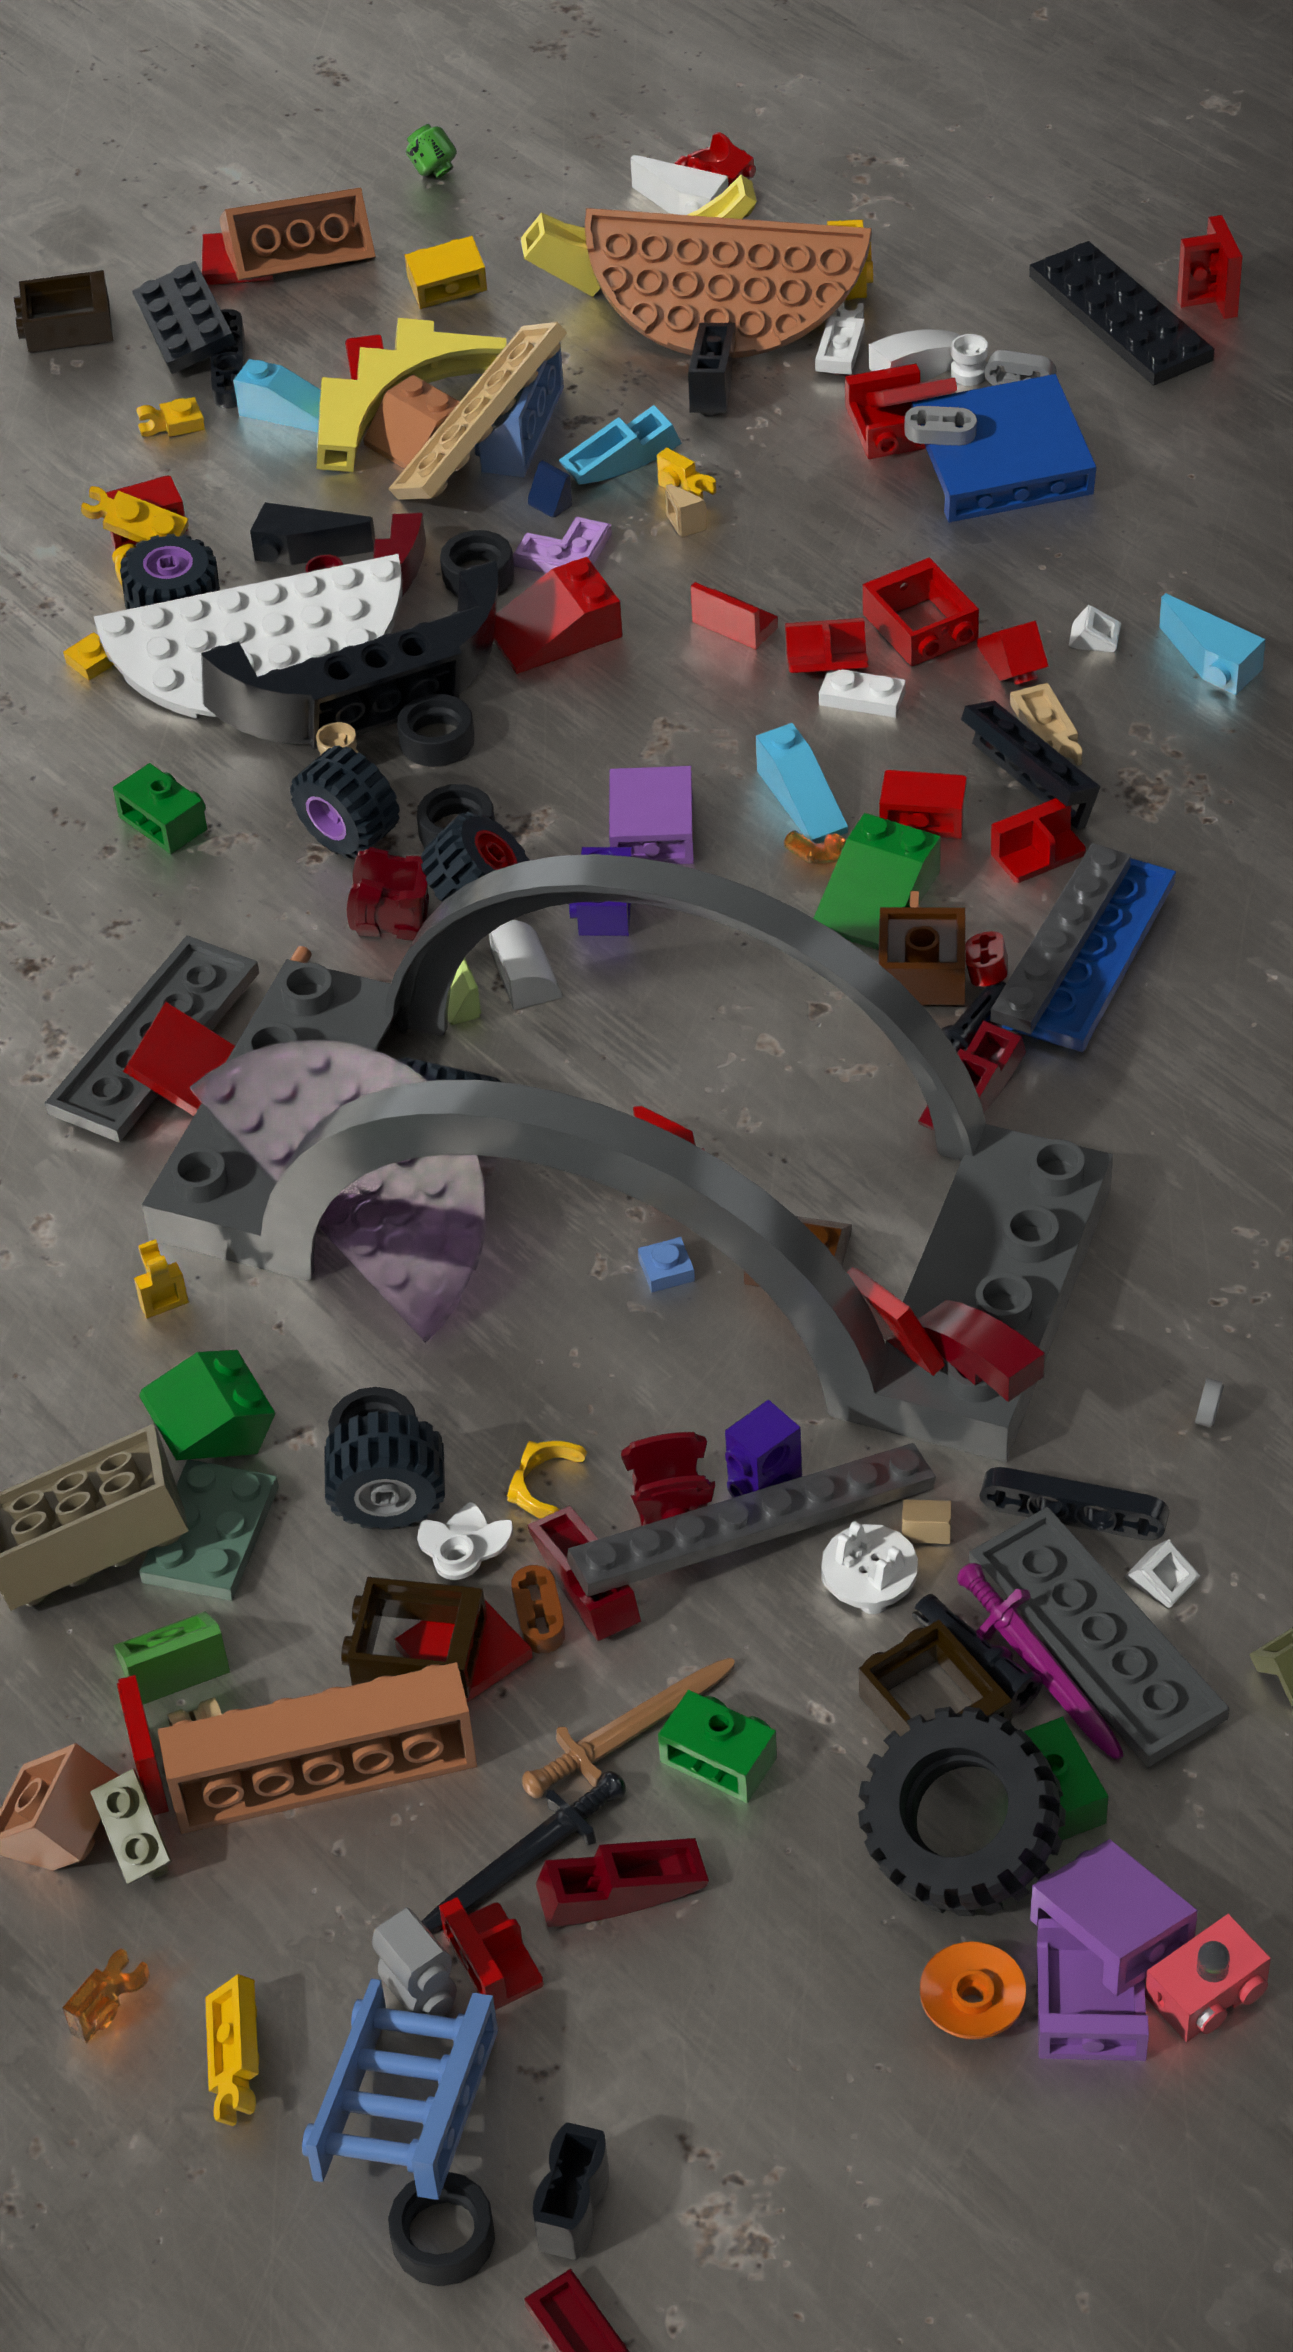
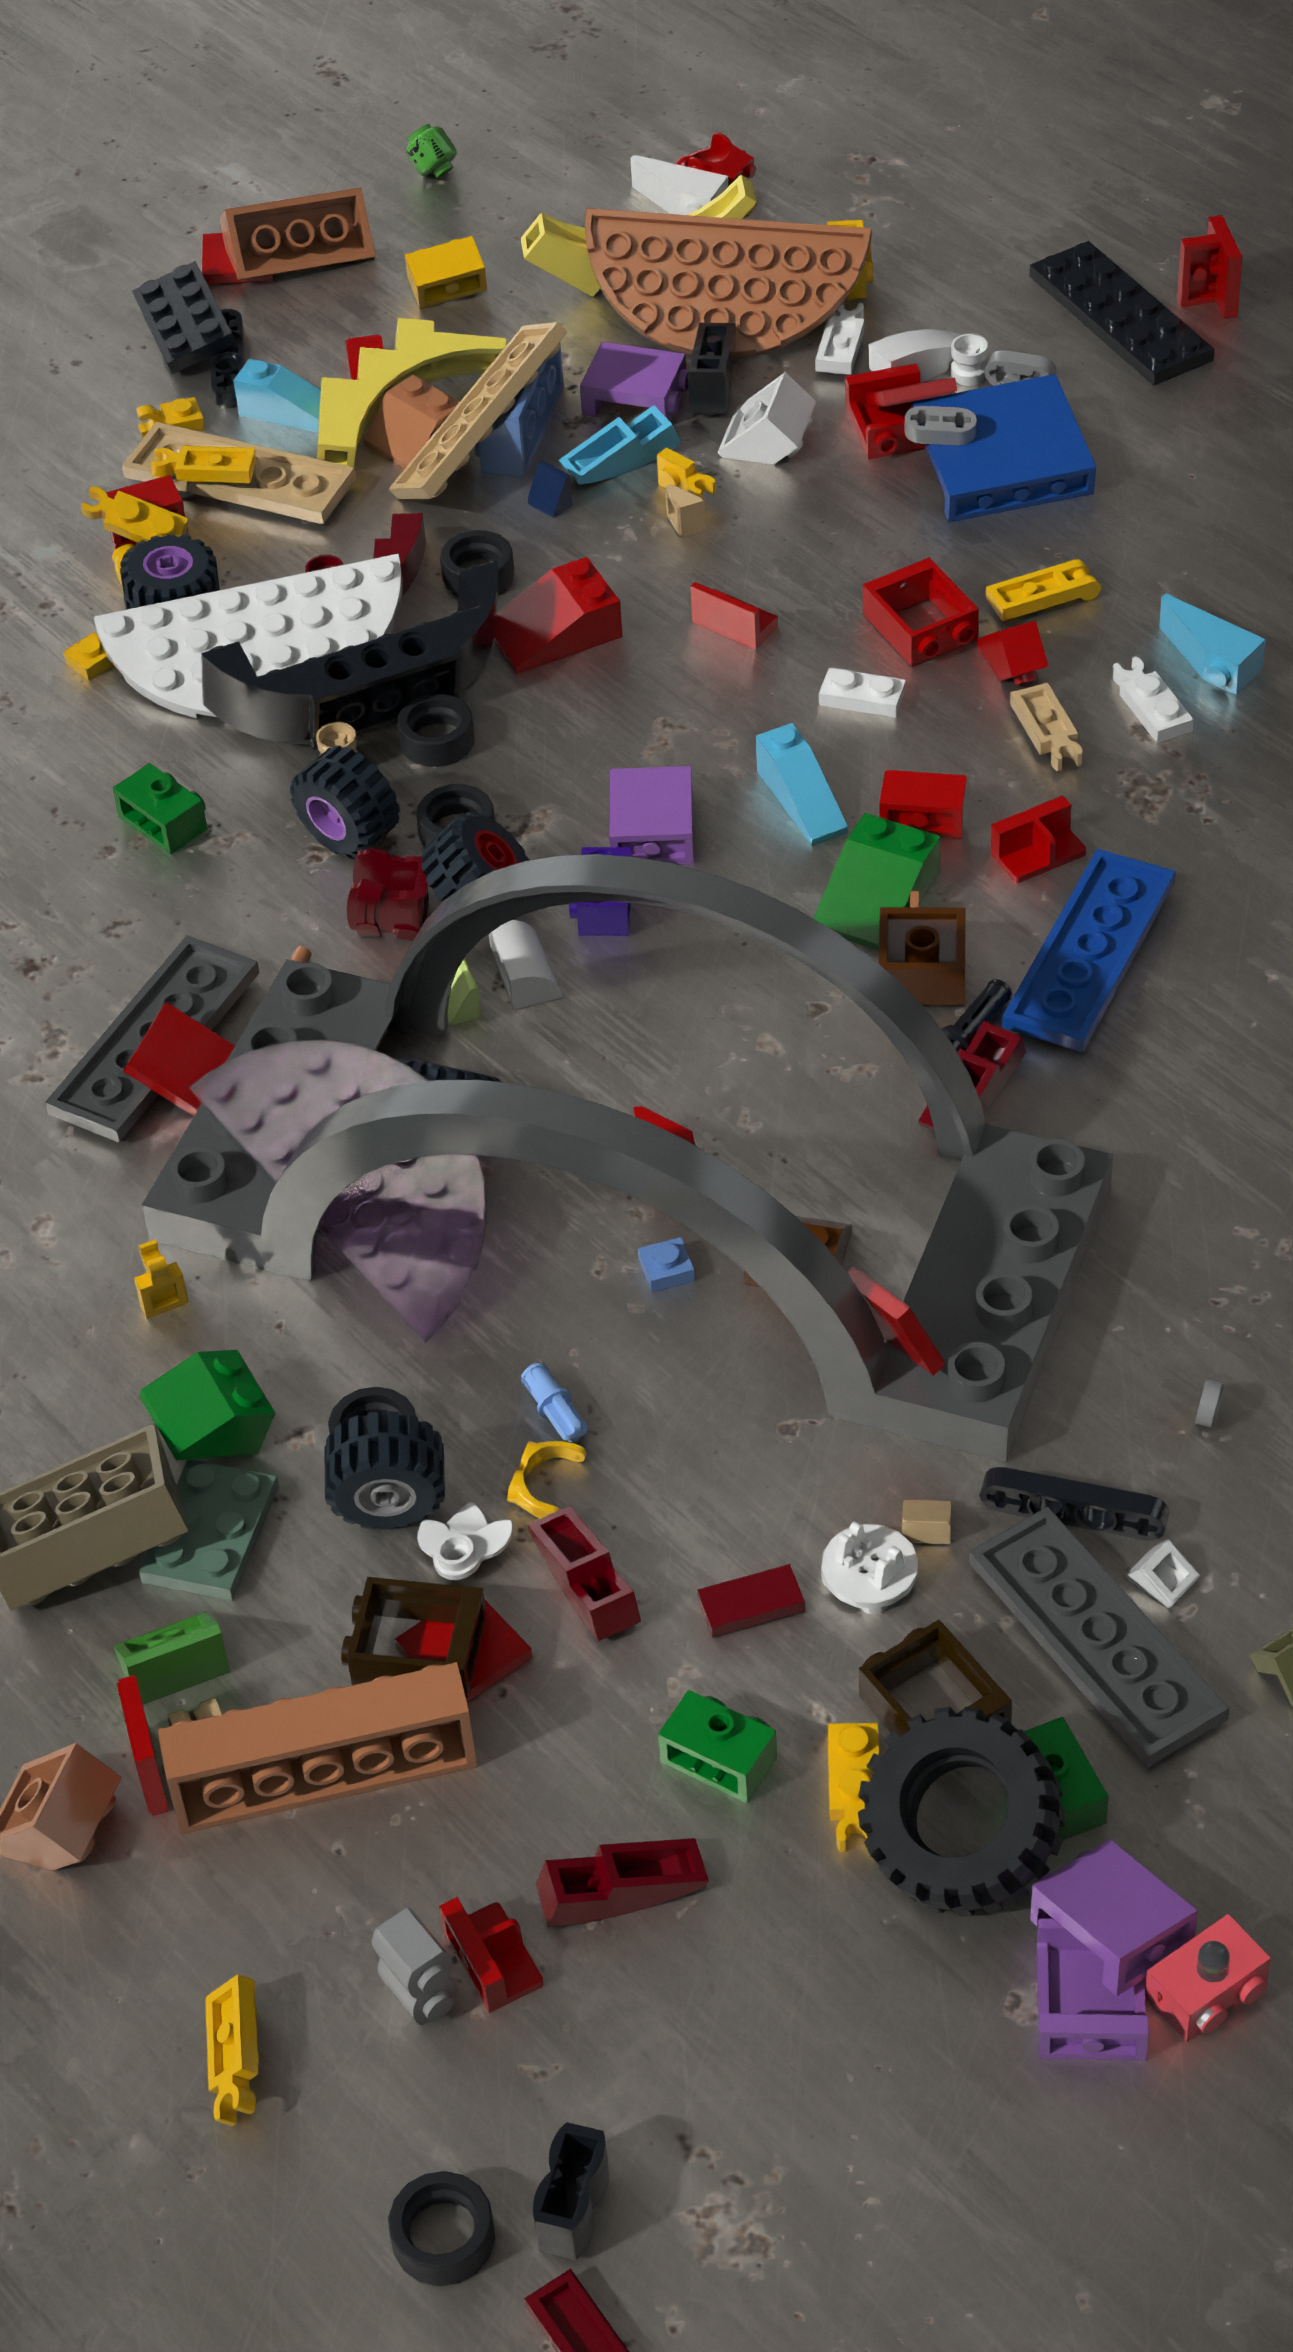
(63, 294): dark brown window -> none
(97, 1998): clear orange plate -> none
(131, 1827): hinge -> none
(206, 464): none -> yellow plate
(280, 482): none -> tan plate
(298, 534): black slope -> none
(441, 2115): medium blue fence -> none
(535, 1844): black sword -> none
(547, 1607): dark orange beam -> none
(554, 1402): none -> light blue axle
(581, 540): lavender tile -> none
(597, 1745): medium nougat sword -> none
(634, 378): none -> medium lavender panel
(667, 1475): dark red piece -> none
(749, 1519): flat silver plate -> none
(751, 1600): none -> dark red tile
(762, 1450): dark purple brick -> none
(769, 423): none -> white slope
(815, 852): clear orange arm -> none
(826, 645): red panel -> none
(848, 1756): none -> yellow plate
(977, 1971): orange dish -> none
(984, 1348): dark red slope -> none
(986, 958): red beam -> none
(996, 1660): black pin -> none
(1031, 759): black fence -> none
(1034, 1653): magenta sword -> none
(1042, 589): none -> yellow plate
(1060, 938): flat silver plate -> none
(1094, 631): white slope -> none
(1152, 702): none -> white plate

